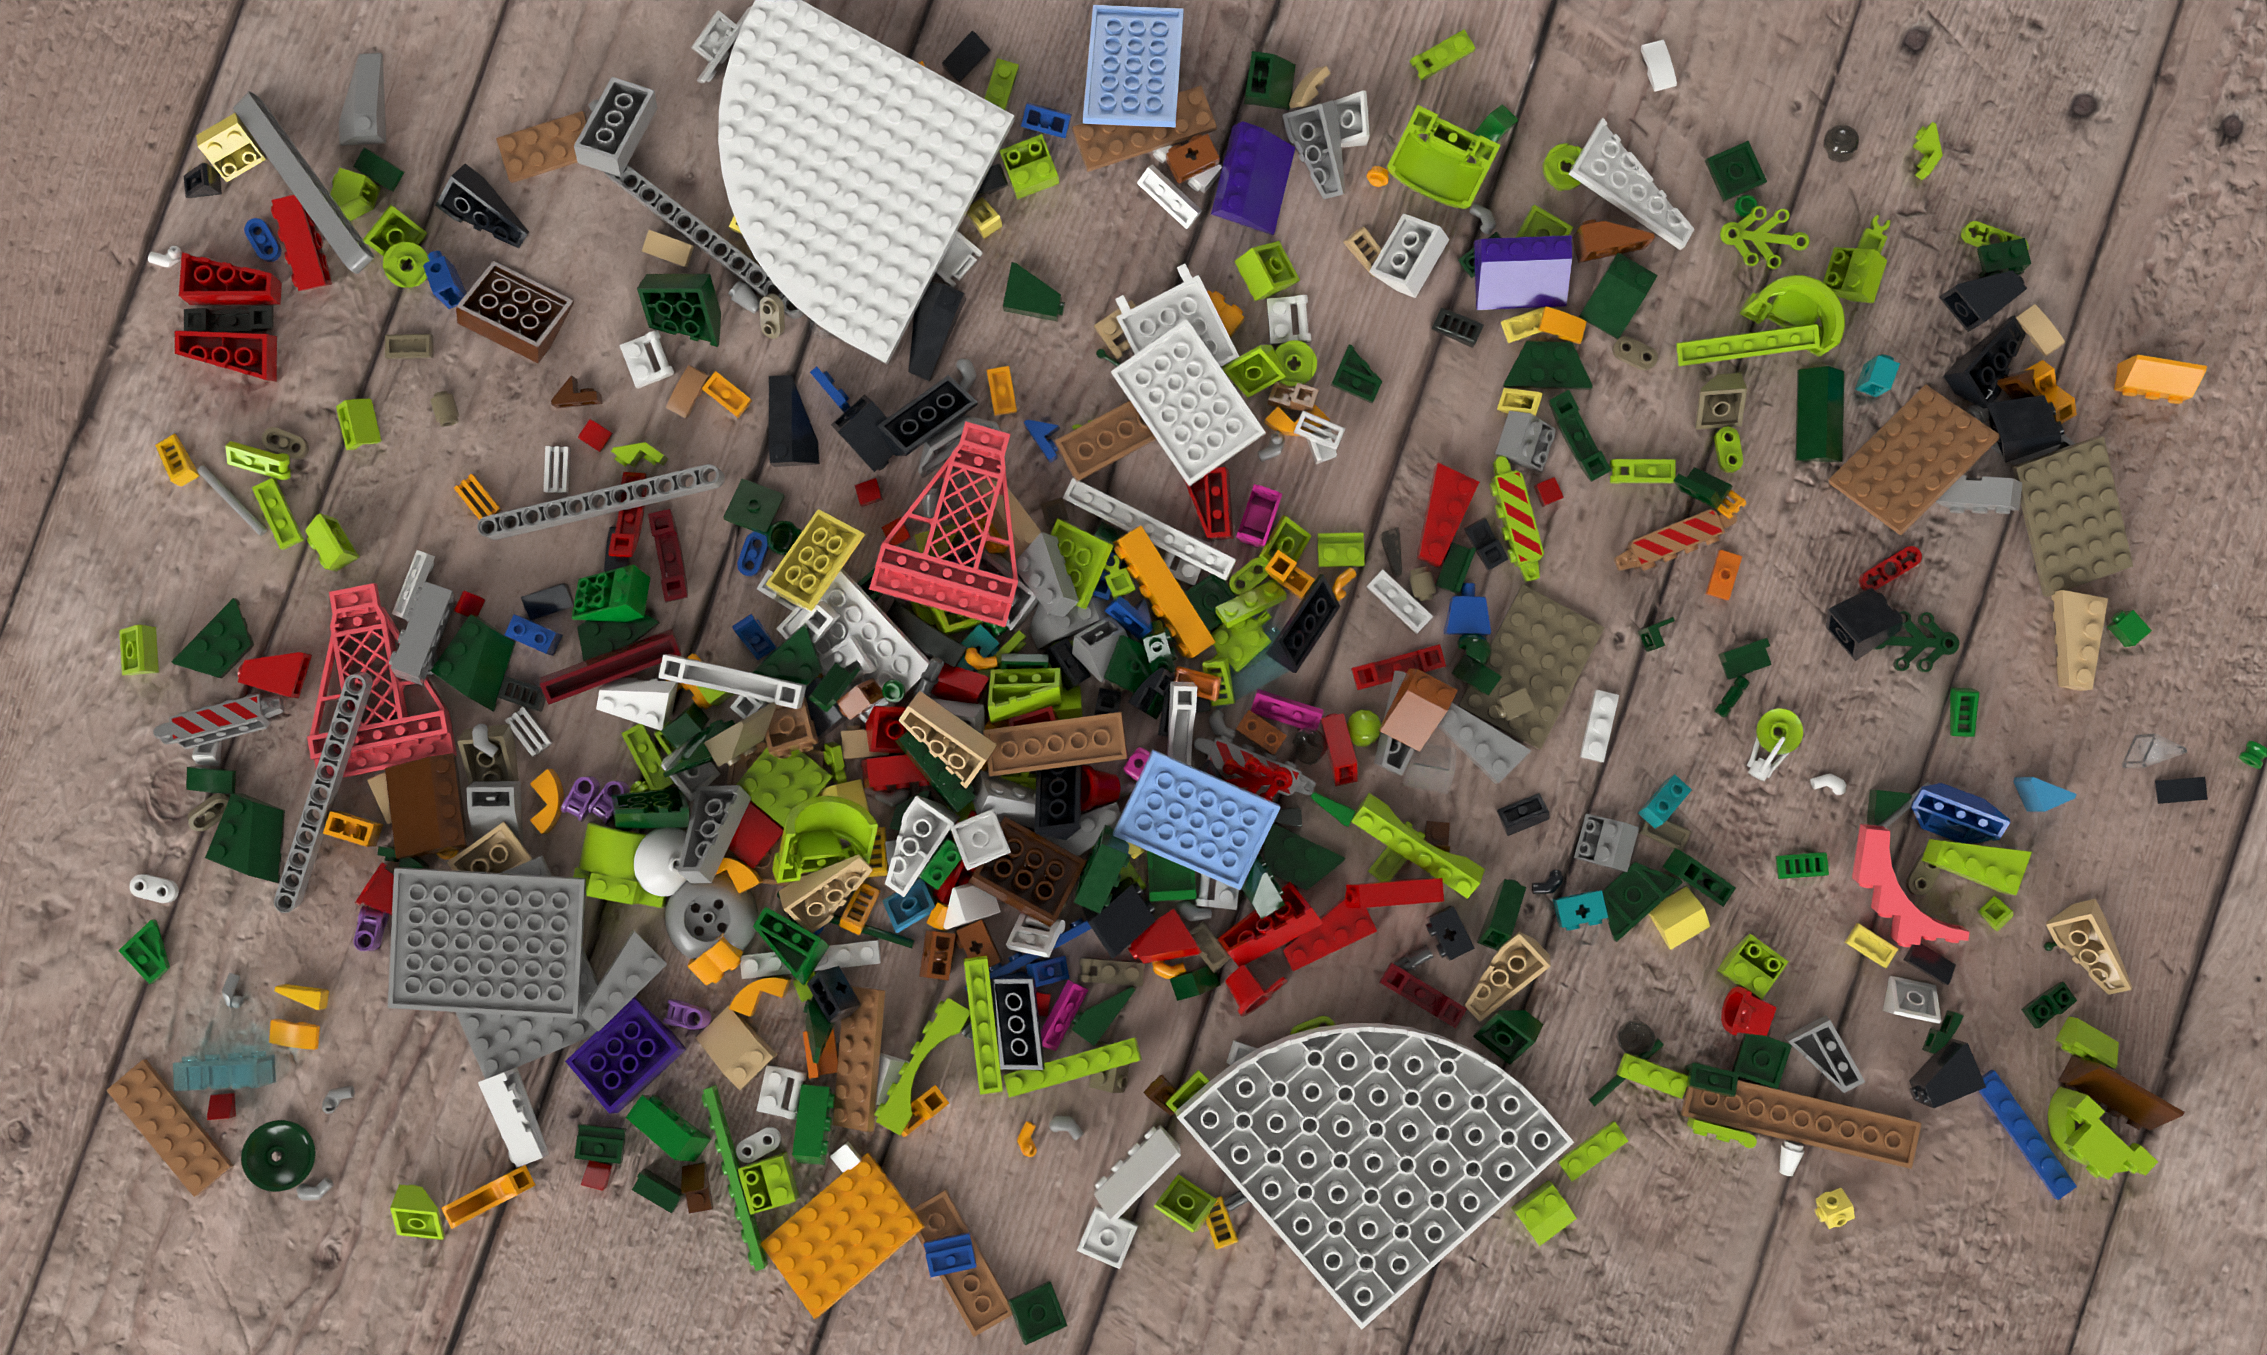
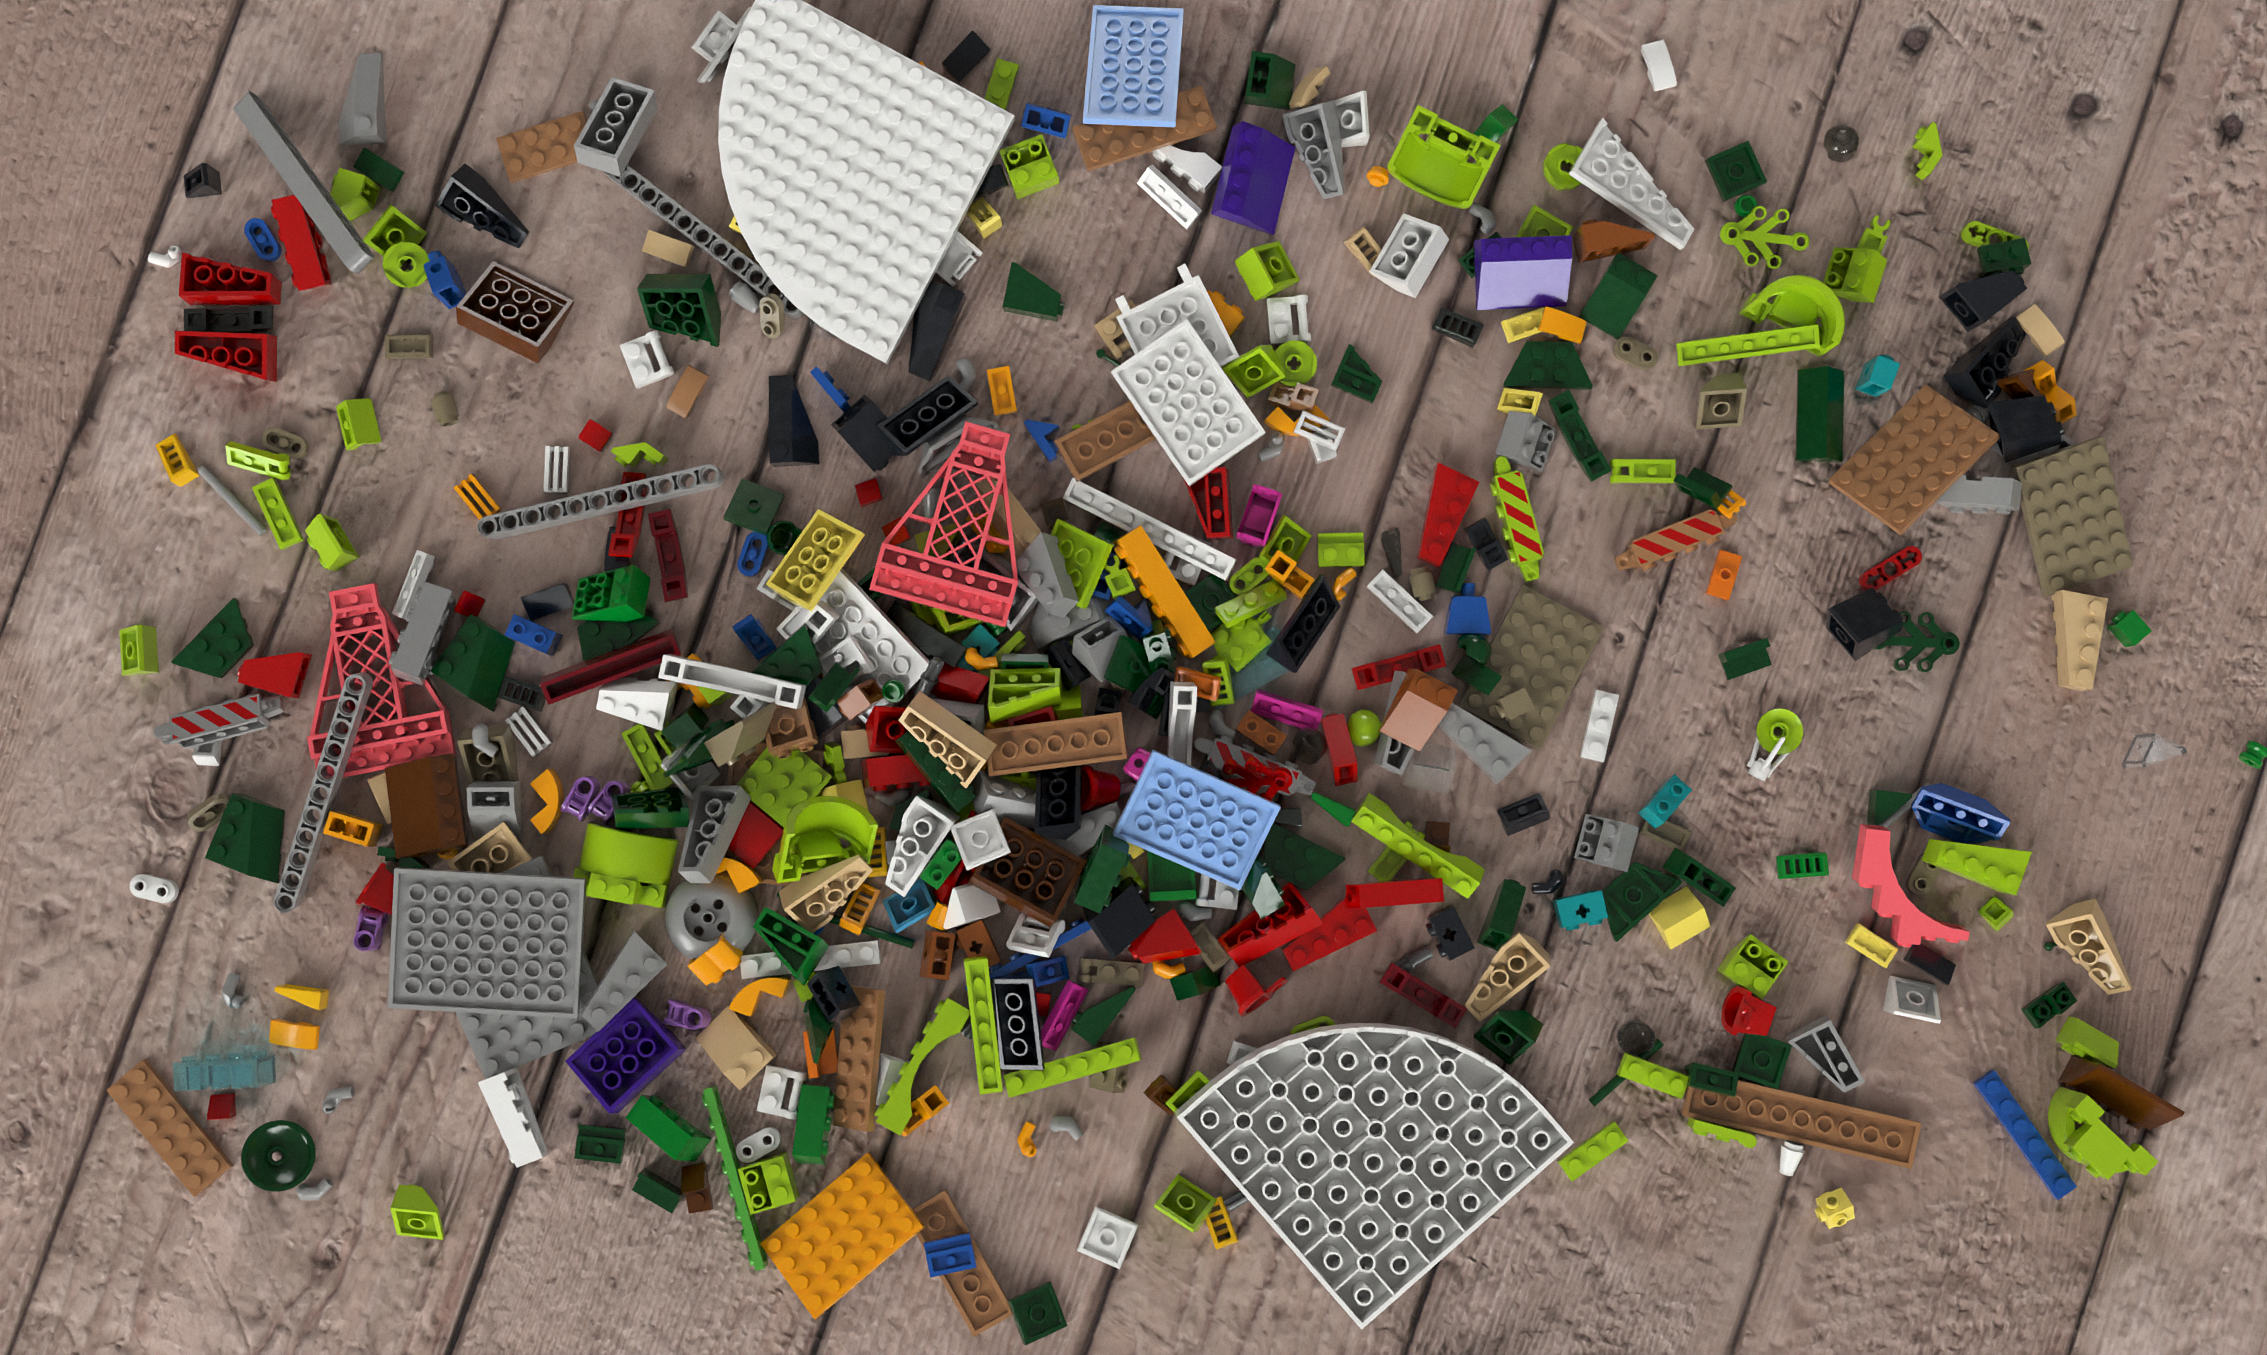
(147, 952): green wing -> none
(211, 780): dark green slope -> none
(230, 147): light yellow slope -> none
(488, 1196): light orange arch -> none
(569, 395): reddish brown slope -> none
(596, 1175): red slope -> none
(655, 861): white dish -> none
(726, 394): light orange plate -> none
(846, 1157): white slope -> none
(1136, 1172): white slope -> none
(1186, 168): dark orange brick -> none
(1443, 55): lime plate -> none
(1544, 1212): lime slope -> none
(1548, 491): red slope -> none
(1651, 636): dark green panel -> none
(1726, 449): lime plate -> none
(1732, 696): dark green axle -> none
(1830, 780): white arm -> none
(1937, 1039): dark green slope -> none
(1947, 1076): black slope -> none
(1955, 711): green slope -> none
(2040, 795): dark azure slope -> none
(2158, 378): light orange slope -> none
(2181, 790): black slope -> none

